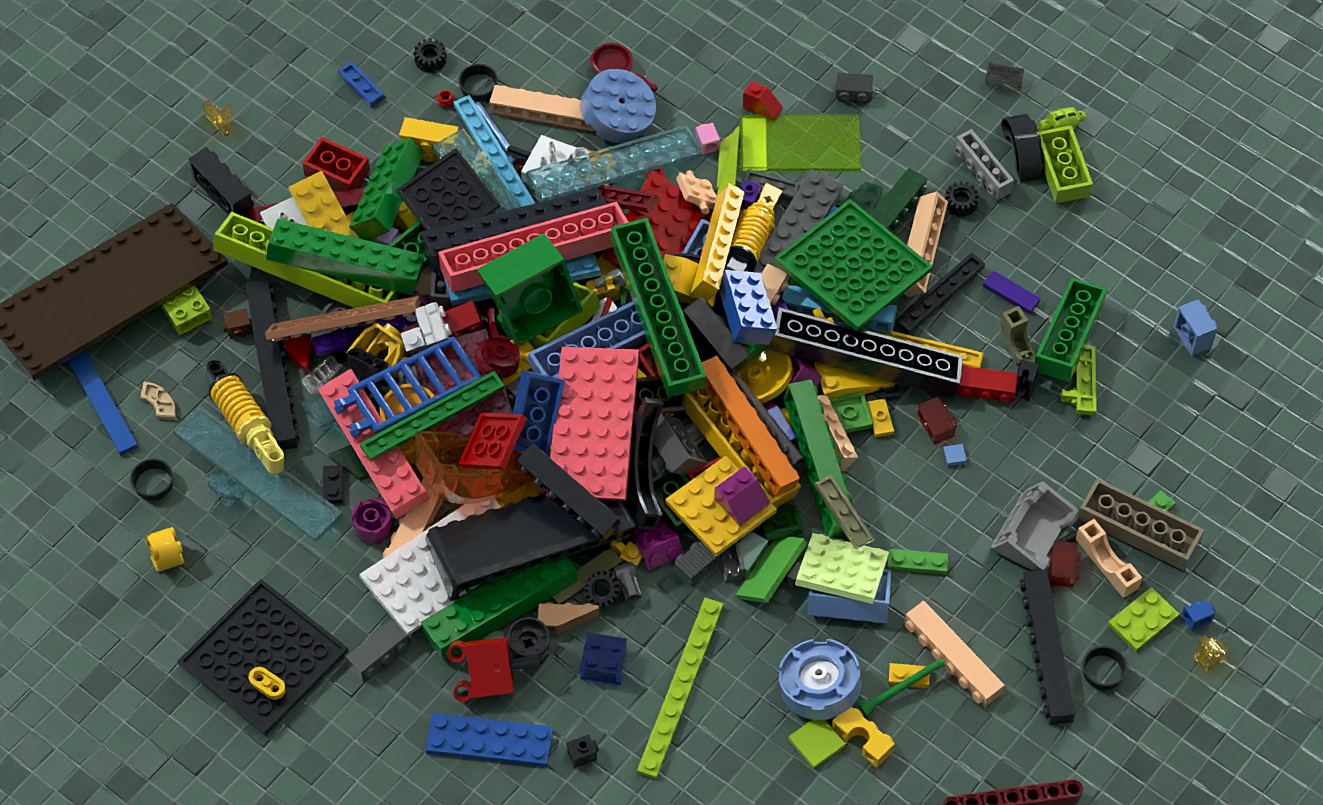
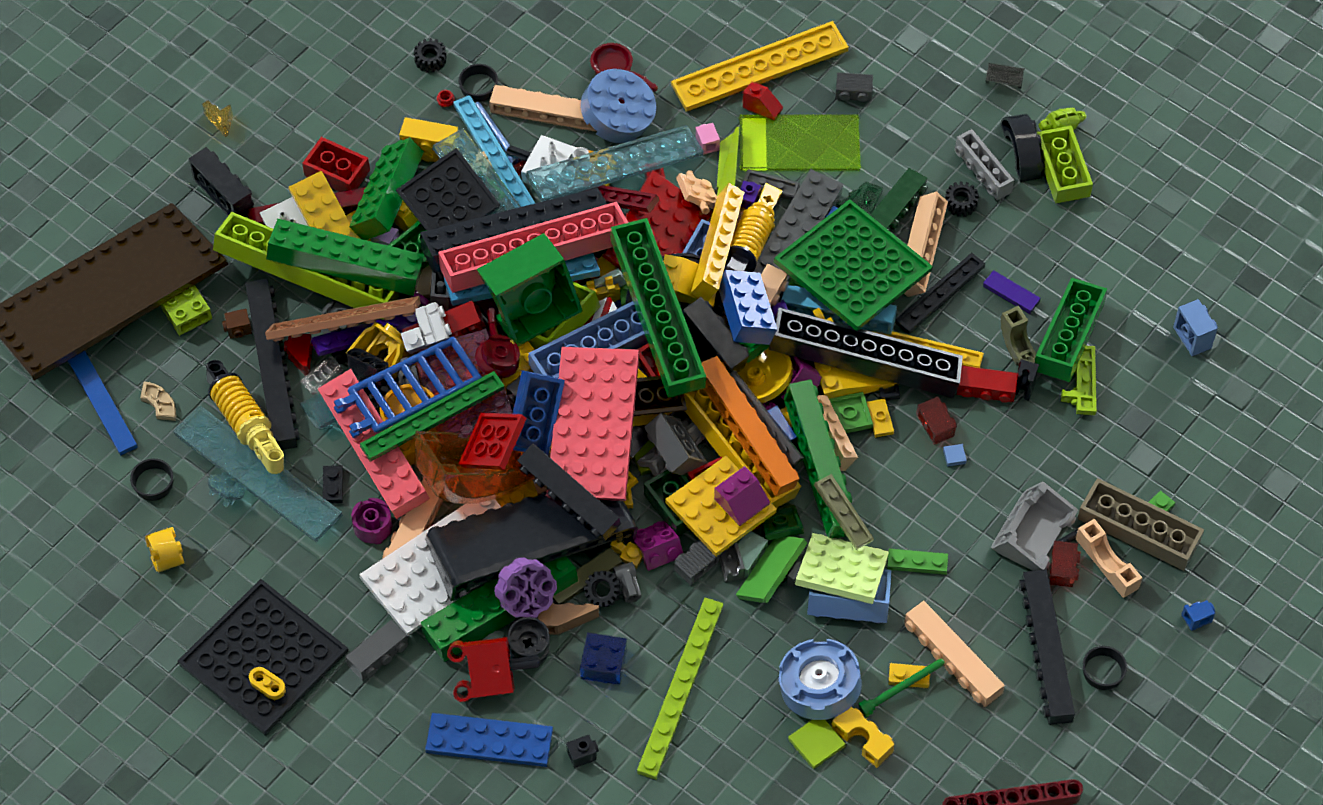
(350, 461): clear green wing -> none
(361, 84): blue tile -> none
(525, 588): none -> medium lavender connector
(640, 490): black arch -> none
(759, 66): none -> yellow plate
(1143, 619): lime plate -> none
(1210, 652): clear yellow arch -> none

